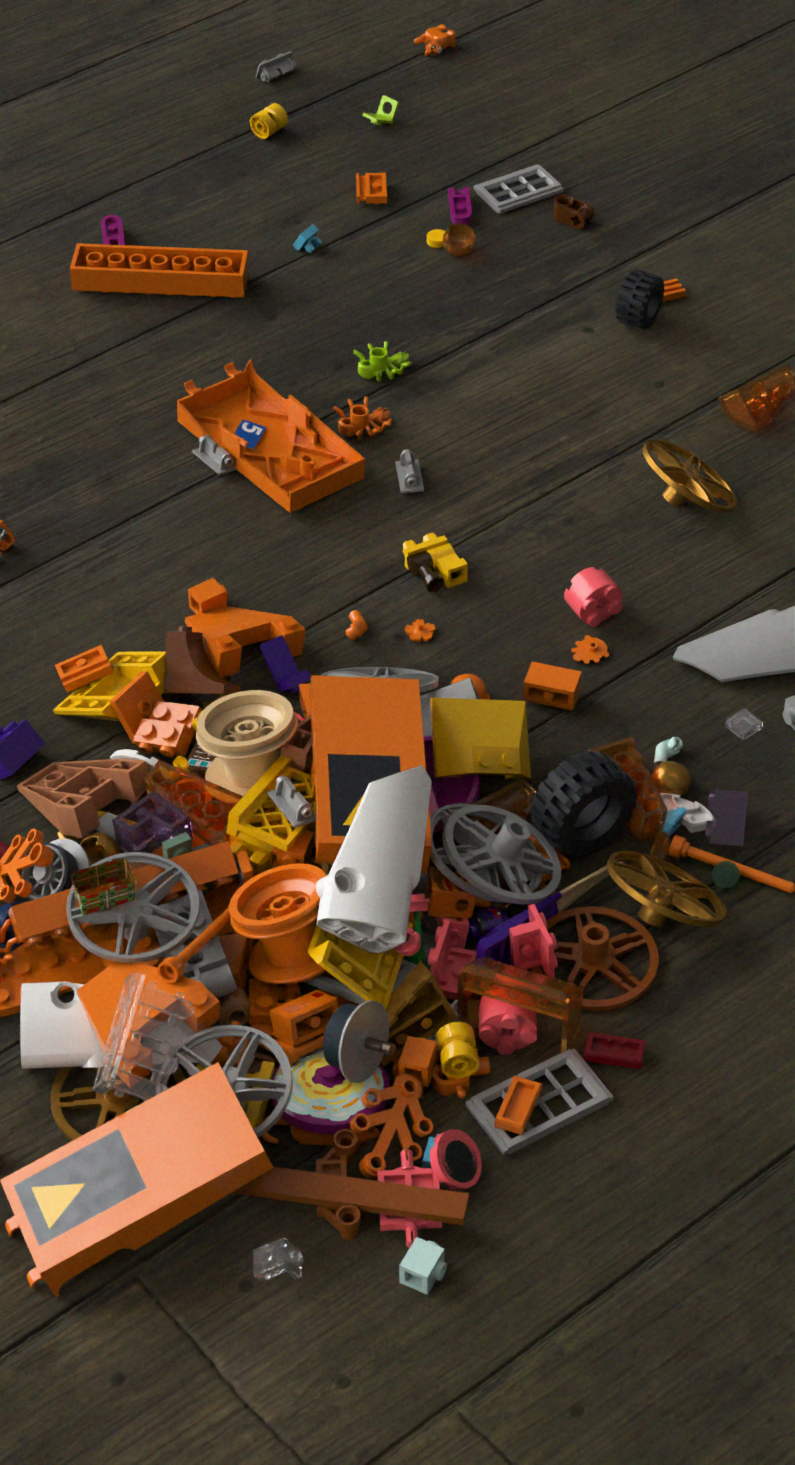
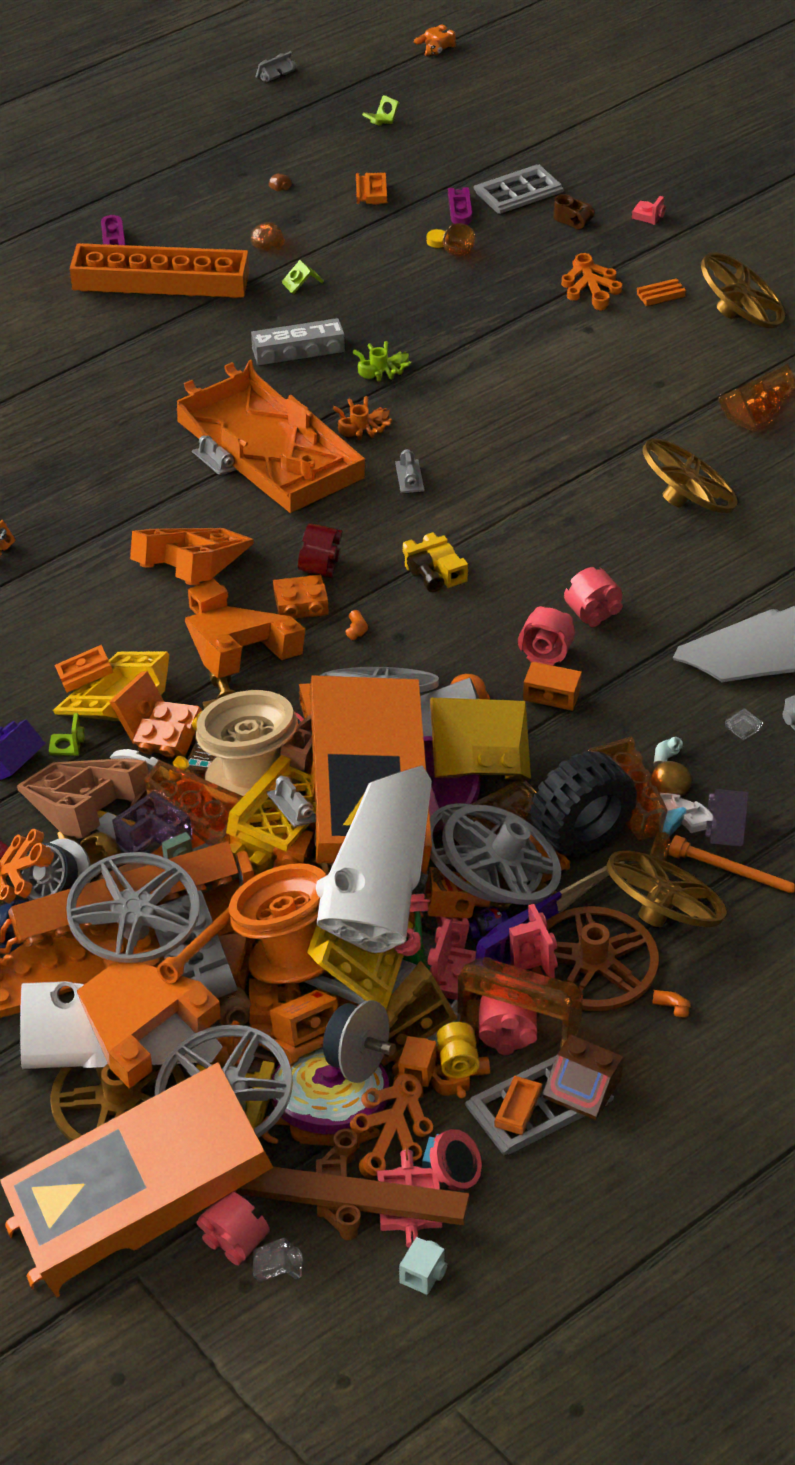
(75, 739): none -> lime bracket
(106, 874): piece -> none
(127, 1021): clear fence -> none
(188, 668): reddish brown arch -> none
(193, 551): none -> orange wedge
(232, 1227): none -> coral brick
(250, 432): blue sticker -> none
(266, 236): none -> clear orange hair
(269, 121): yellow wheel -> none
(280, 182): none -> dark orange piece
(282, 665): dark purple bracket -> none
(298, 276): none -> lime bracket
(298, 341): none -> light grey brick
(301, 596): none -> orange plate
(308, 238): medium azure tile -> none
(320, 550): none -> dark red brick
(420, 631): orange plant -> none
(547, 635): none -> coral brick
(583, 1077): none -> reddish brown slope
(584, 263): none -> orange plant
(589, 650): orange piece -> none
(614, 1050): dark red plate -> none
(639, 299): black tyre -> none
(649, 212): none -> coral bracket
(666, 998): none -> orange arm
(726, 874): clear green plate -> none
(739, 293): none -> pearl gold wheel

